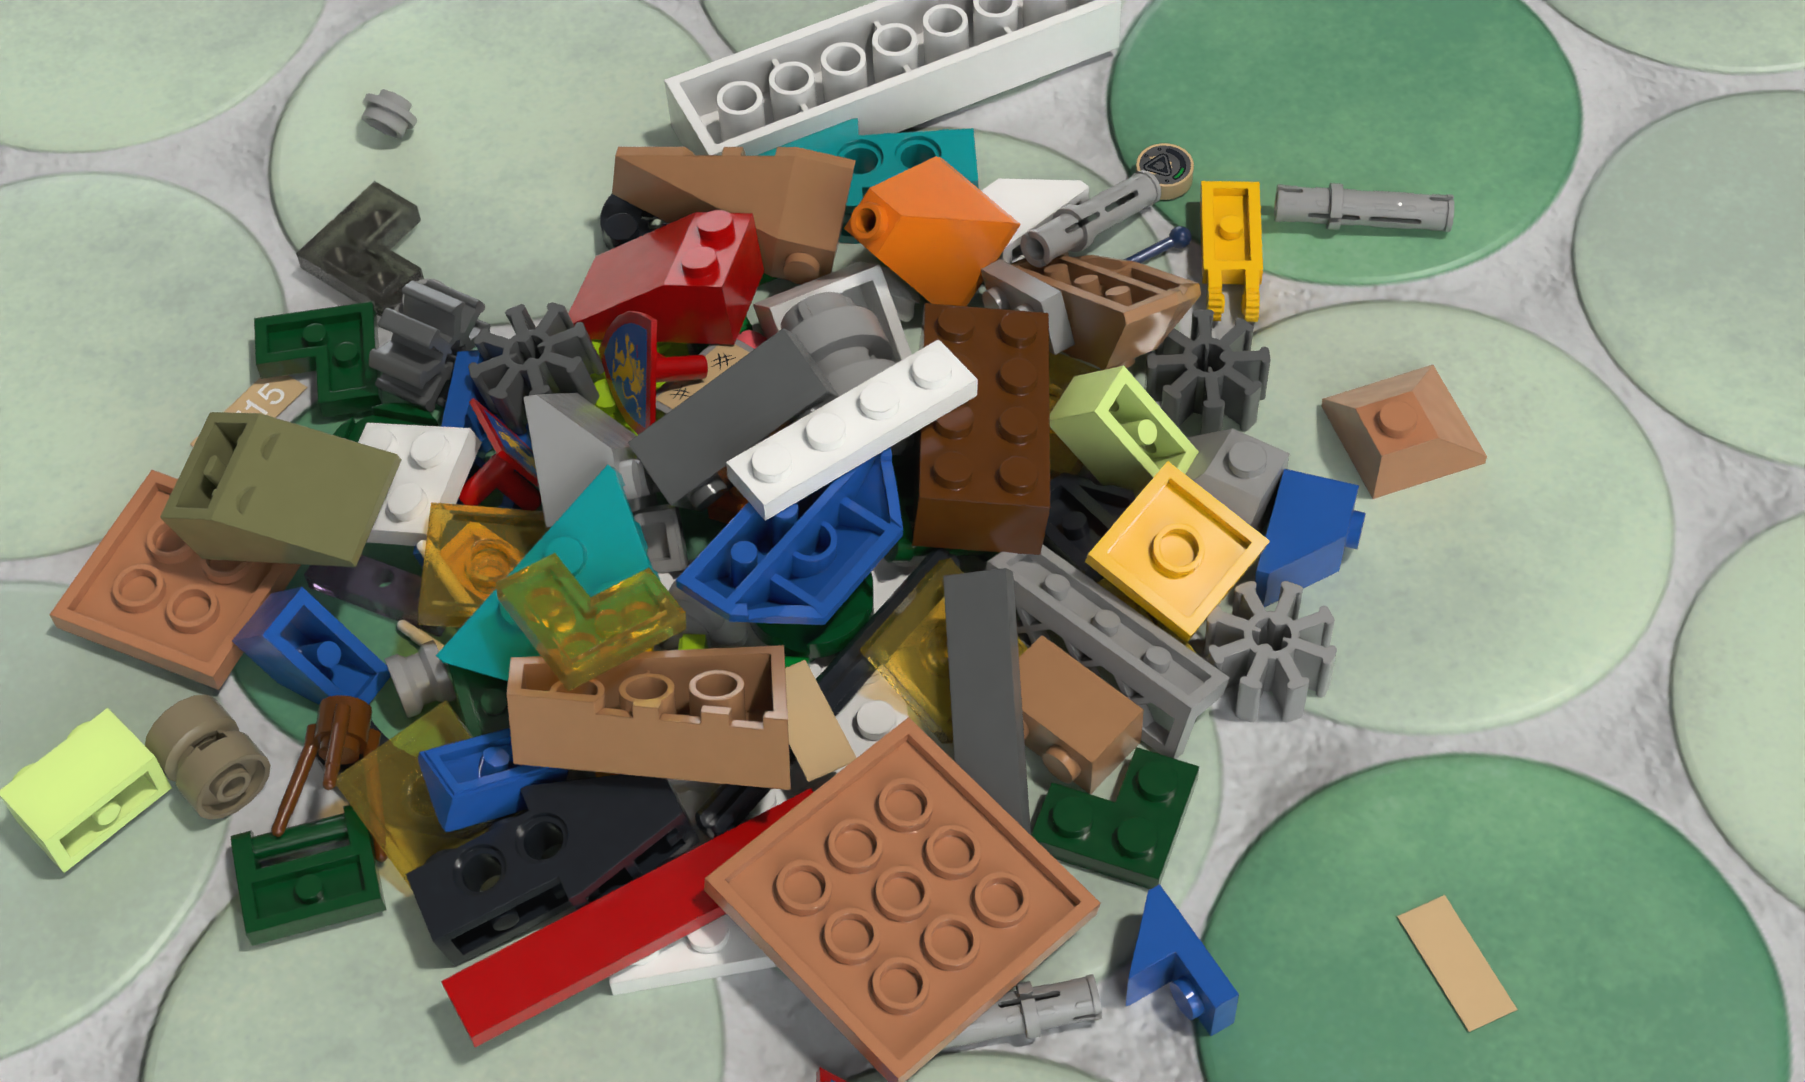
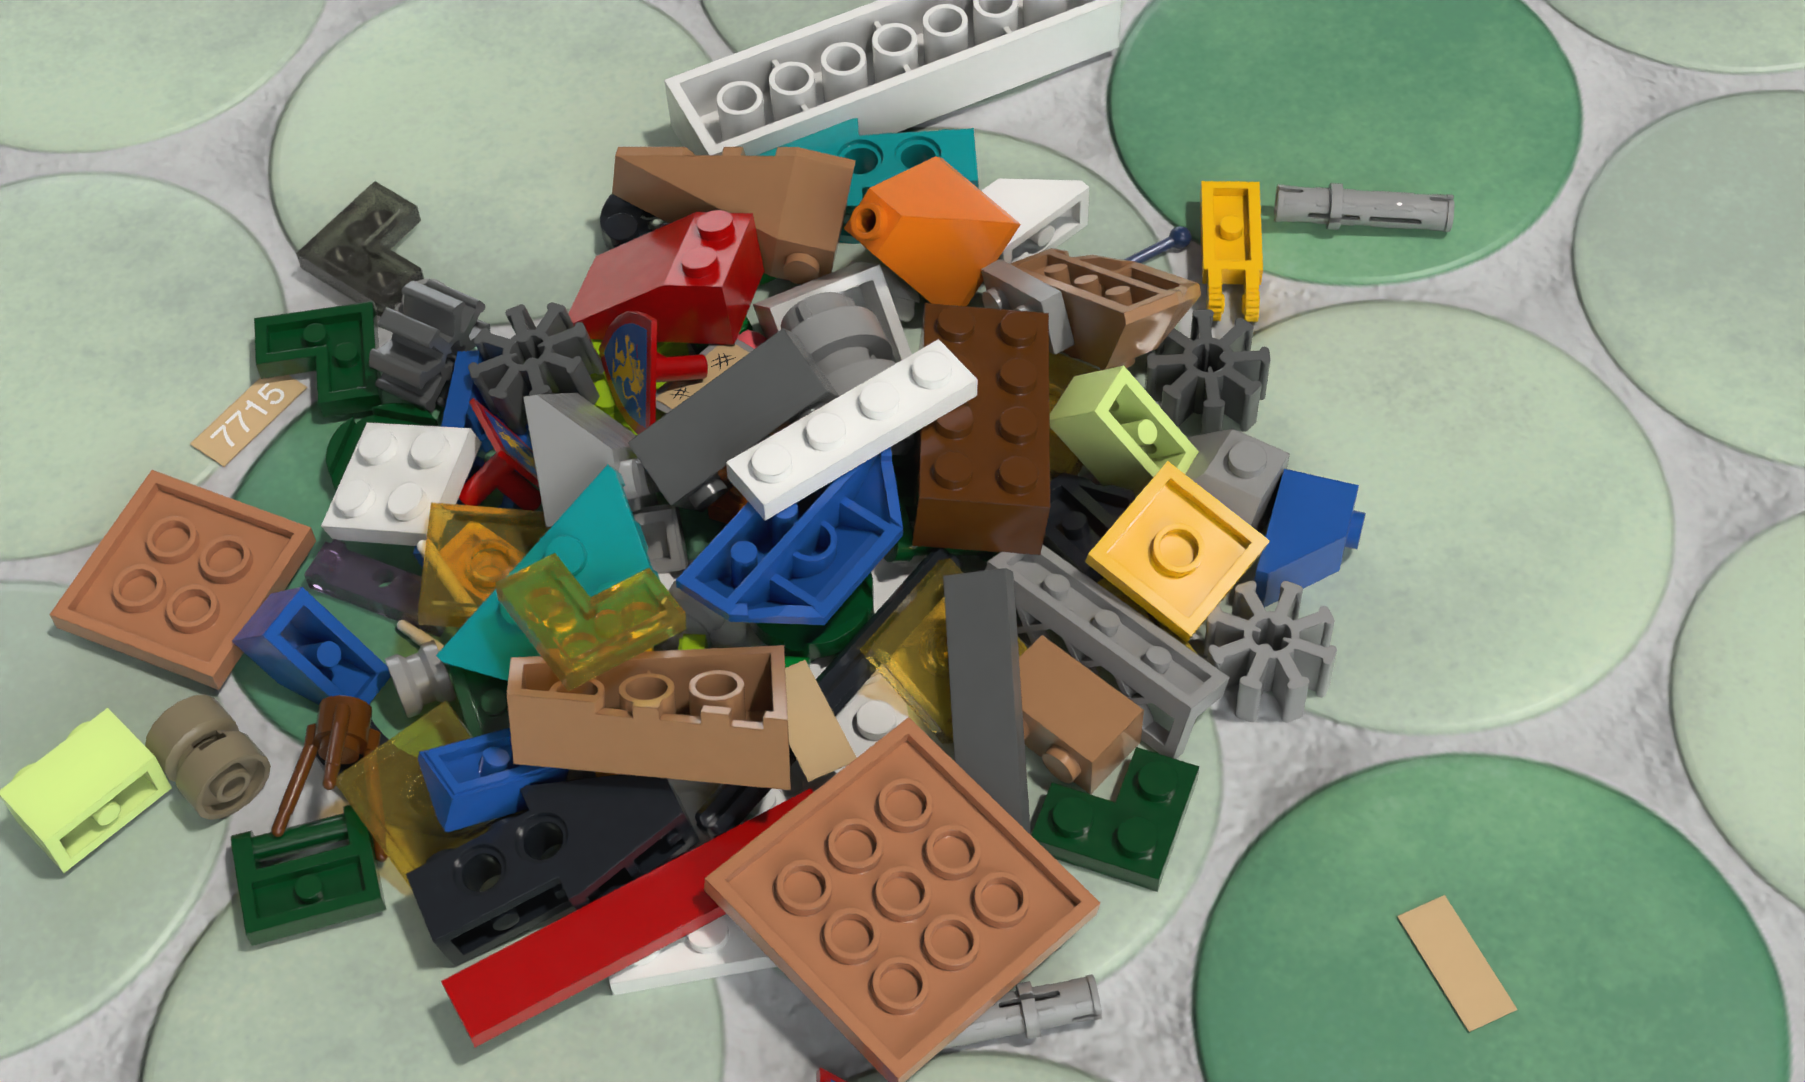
(278, 492): olive slope -> none
(388, 113): light grey plate -> none
(1051, 240): light grey pin -> none
(1170, 166): tile -> none
(1173, 952): blue slope -> none
(1403, 431): nougat slope -> none

